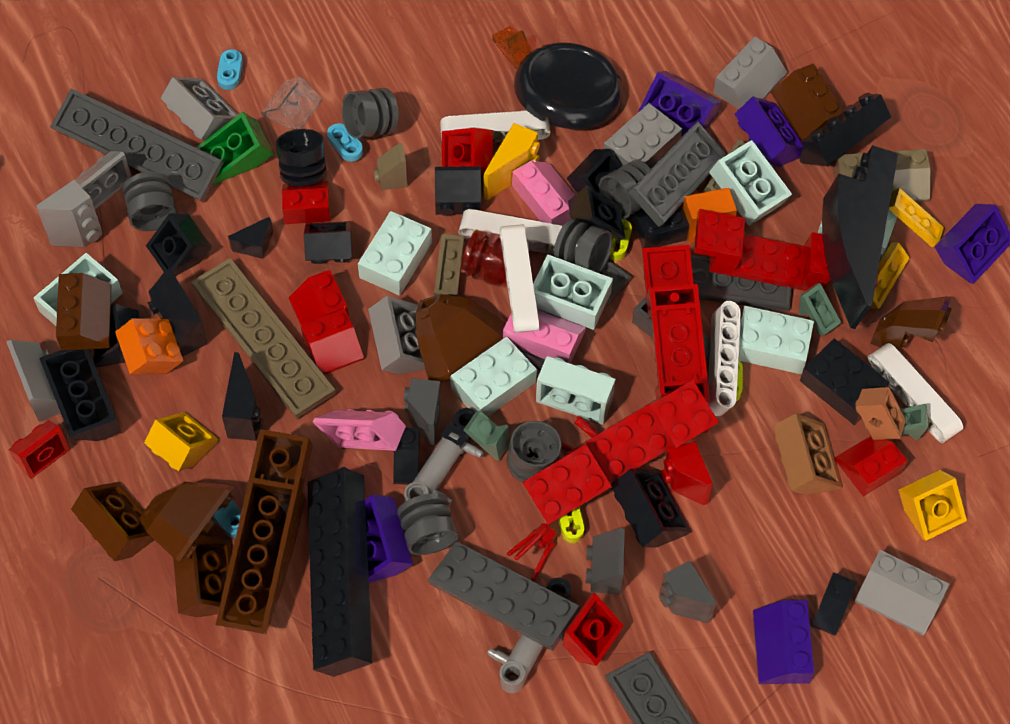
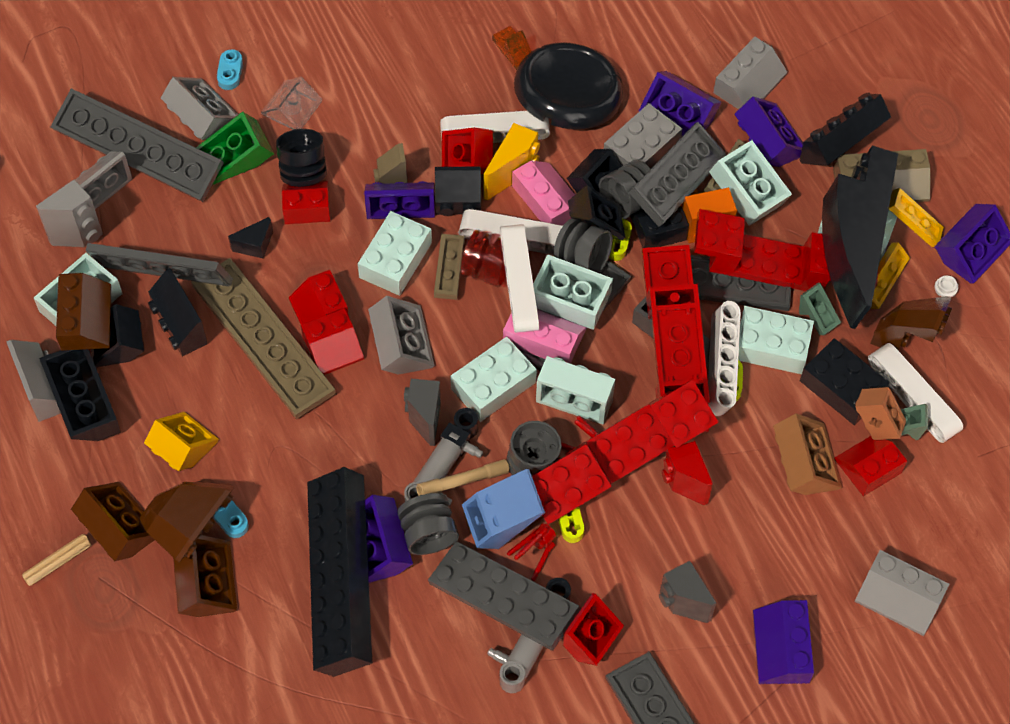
(39, 448): red slope -> none
(56, 559): none -> tan axle
(148, 200): dark grey wheel -> none
(149, 346): orange brick -> none
(157, 263): none -> dark grey tile
(178, 244): black slope -> none
(240, 409): black slope -> none
(265, 532): reddish brown slope -> none
(328, 241): black slope -> none
(345, 143): medium azure plate -> none
(362, 429): bright pink slope -> none
(370, 112): dark grey wheel -> none
(405, 199): none -> dark purple slope
(407, 457): black slope -> none
(453, 333): reddish brown brick -> none
(487, 471): none -> tan piece
(488, 435): sand green slope -> none
(503, 510): none -> medium blue slope
(606, 562): dark grey slope -> none
(650, 507): black slope -> none
(806, 100): reddish brown slope -> none
(834, 604): black slope -> none
(933, 504): yellow slope -> none
(946, 286): none -> white plate

